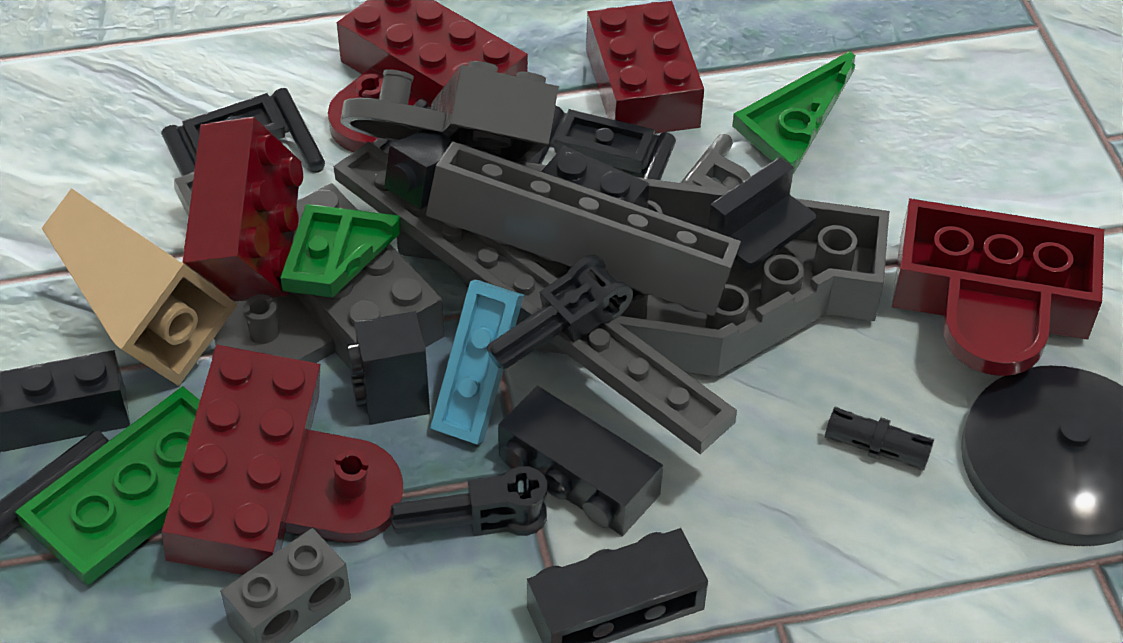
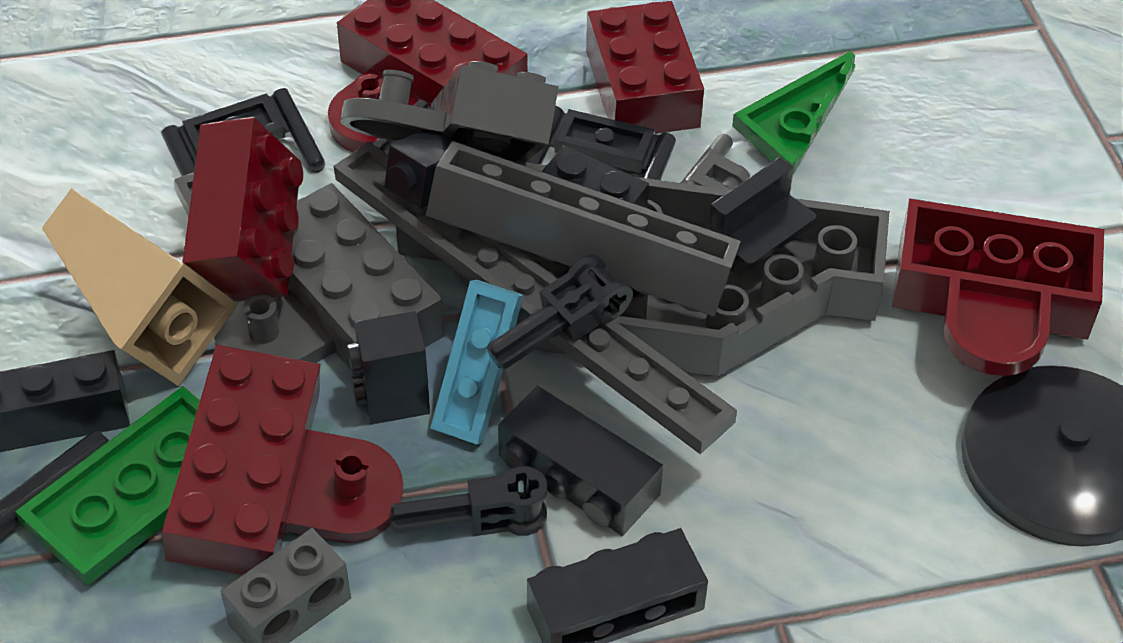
(334, 248): green wing -> none
(879, 438): black pin -> none

